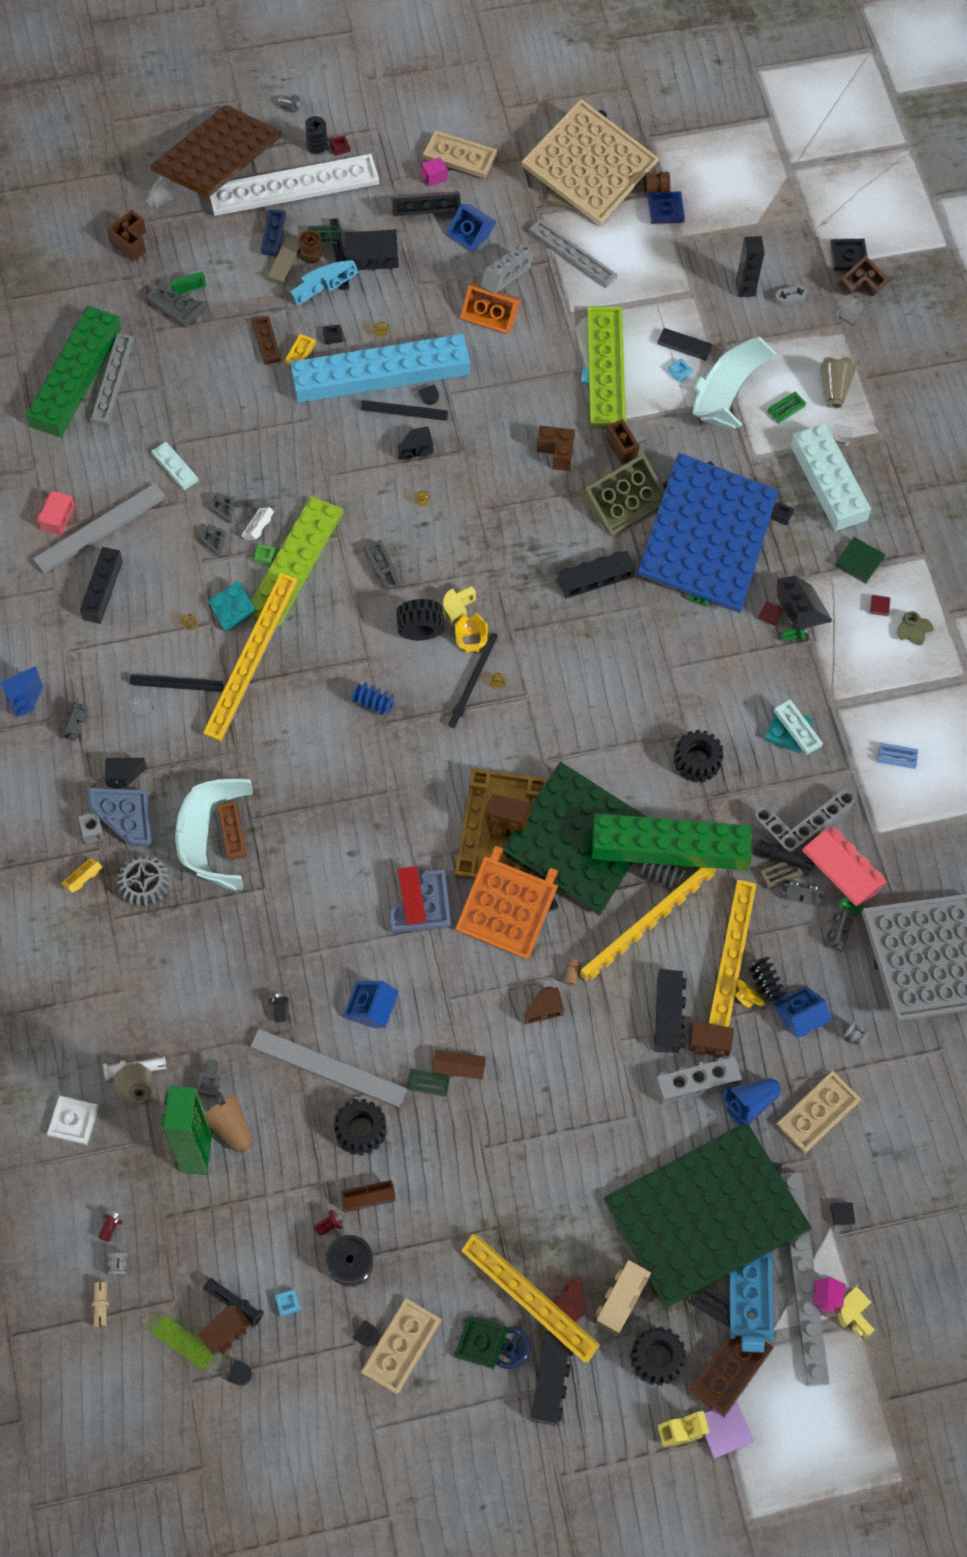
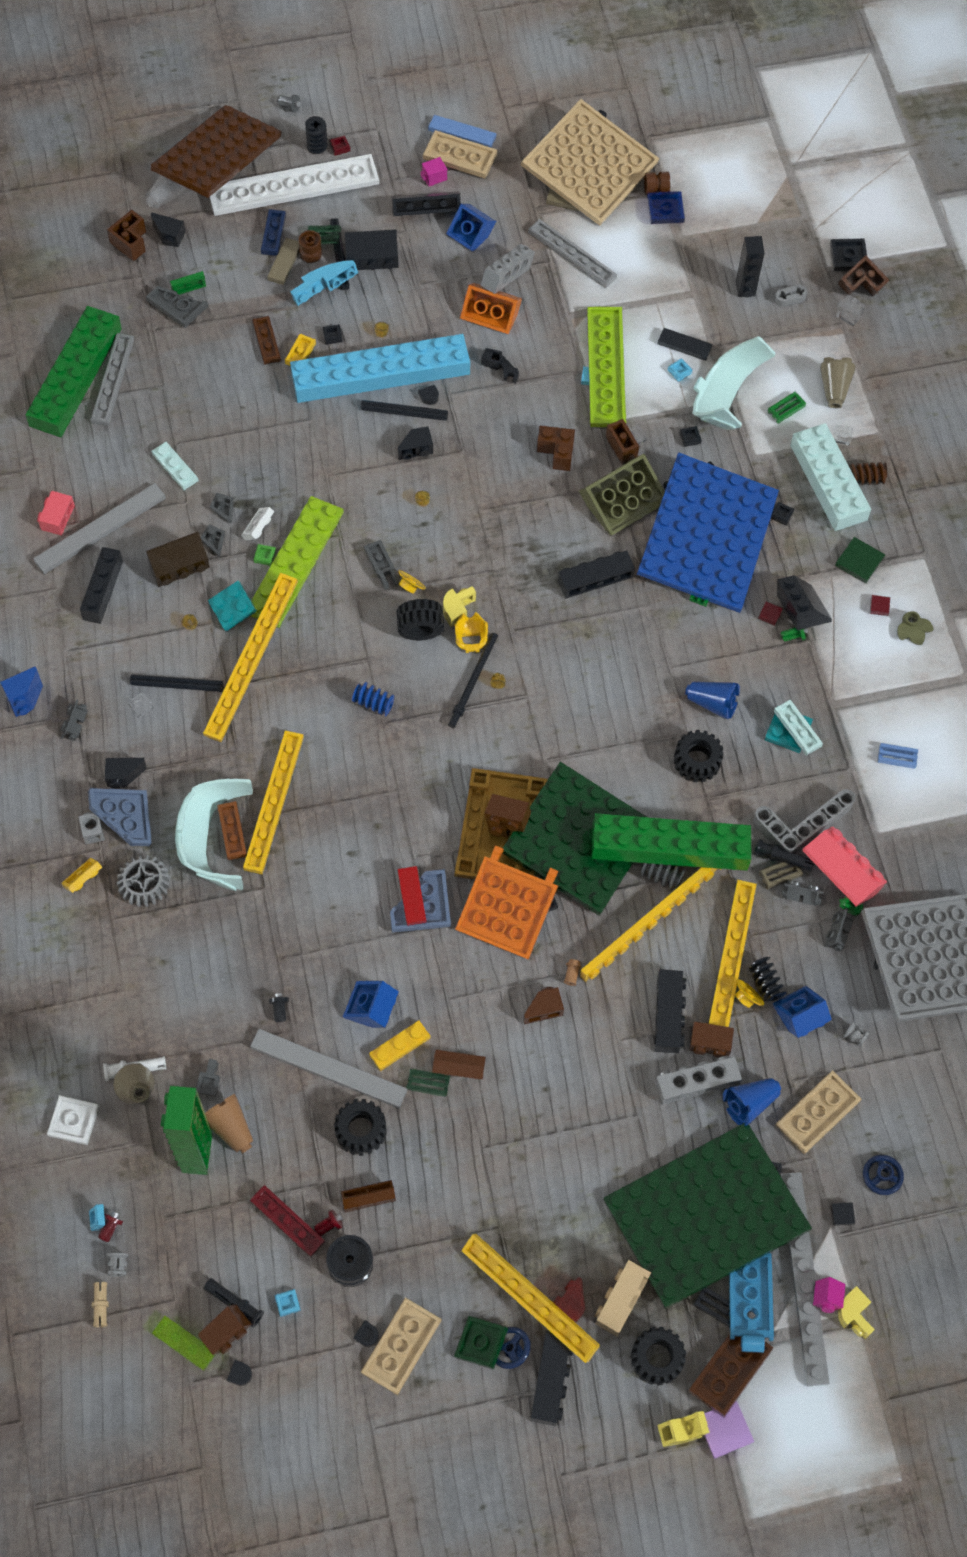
(97, 1217): none -> medium azure tile
(168, 229): none -> black slope
(177, 559): none -> dark brown slope
(273, 802): none -> yellow plate
(287, 1221): none -> dark red plate
(399, 1045): none -> yellow plate
(409, 582): none -> yellow piece
(462, 131): none -> medium blue tile
(508, 369): none -> black piece
(690, 436): none -> black tile
(715, 696): none -> blue cone
(869, 472): none -> reddish brown piece
(886, 1168): none -> dark blue piece

